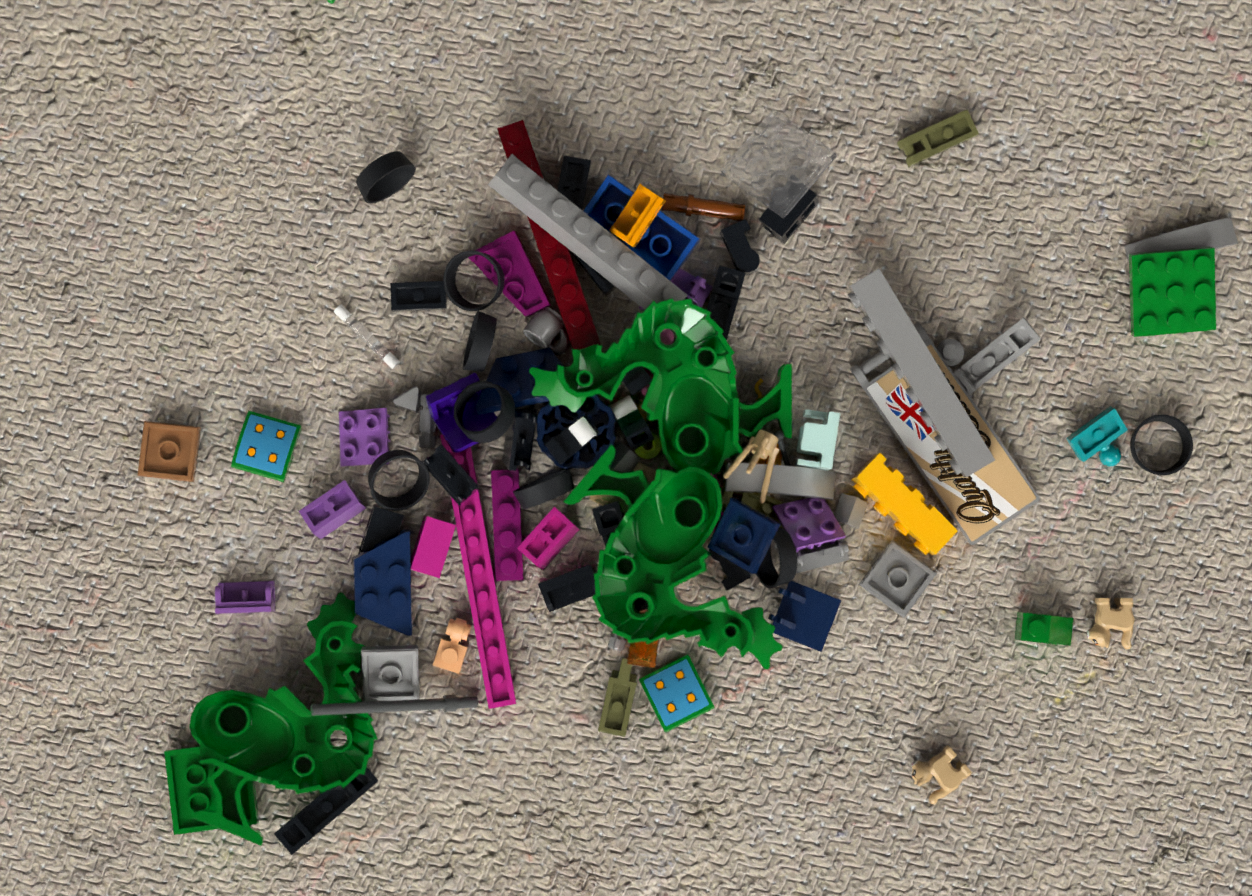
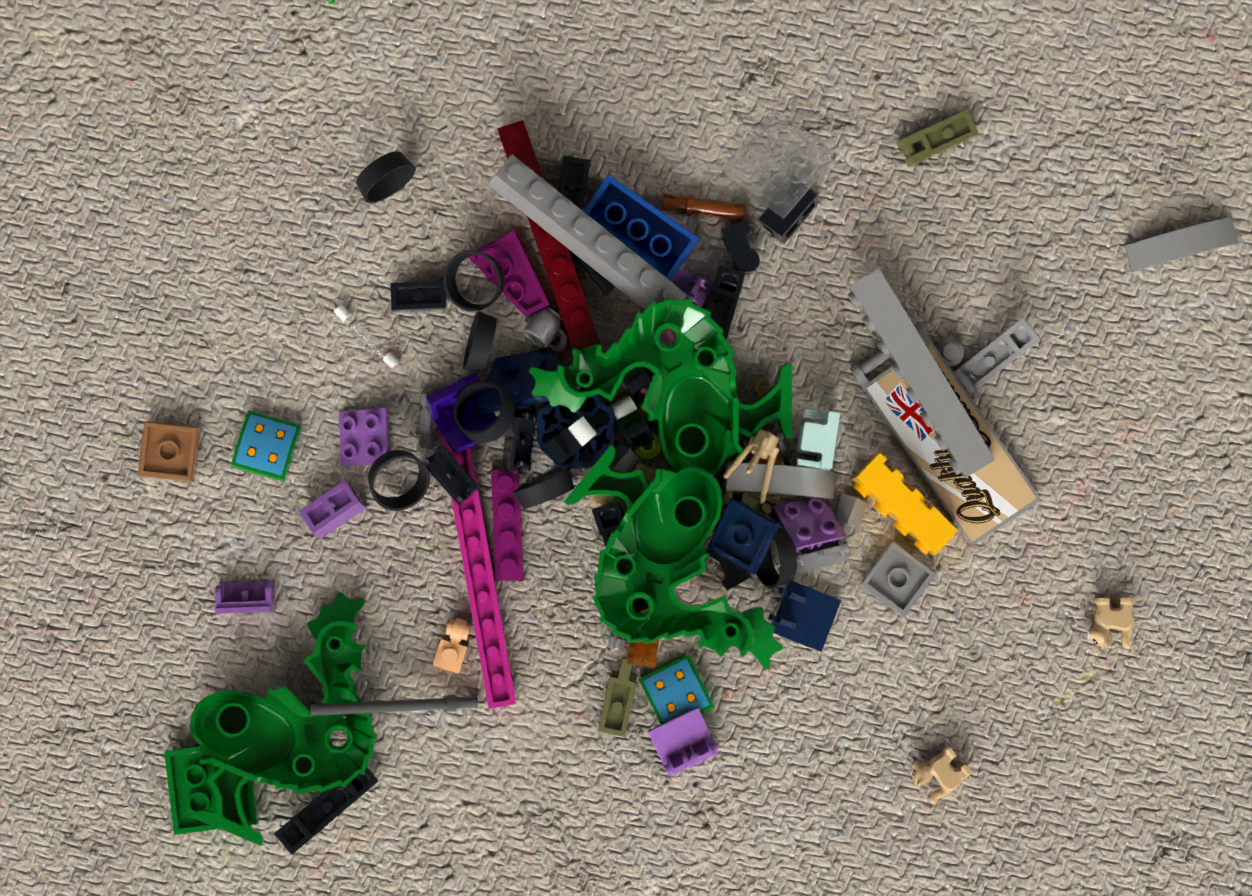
(381, 526): black hinge -> none
(384, 583): dark blue wing -> none
(390, 673): light grey plate -> none
(409, 400): light grey slope -> none
(431, 546): dark pink hinge -> none
(548, 538): dark pink hinge -> none
(568, 588): black hinge -> none
(637, 215): light orange hinge -> none
(683, 741): none -> medium lavender hinge
(1043, 628): green slope -> none
(1096, 437): teal plate -> none
(1172, 291): green plate -> none
(1187, 443): black tyre -> none

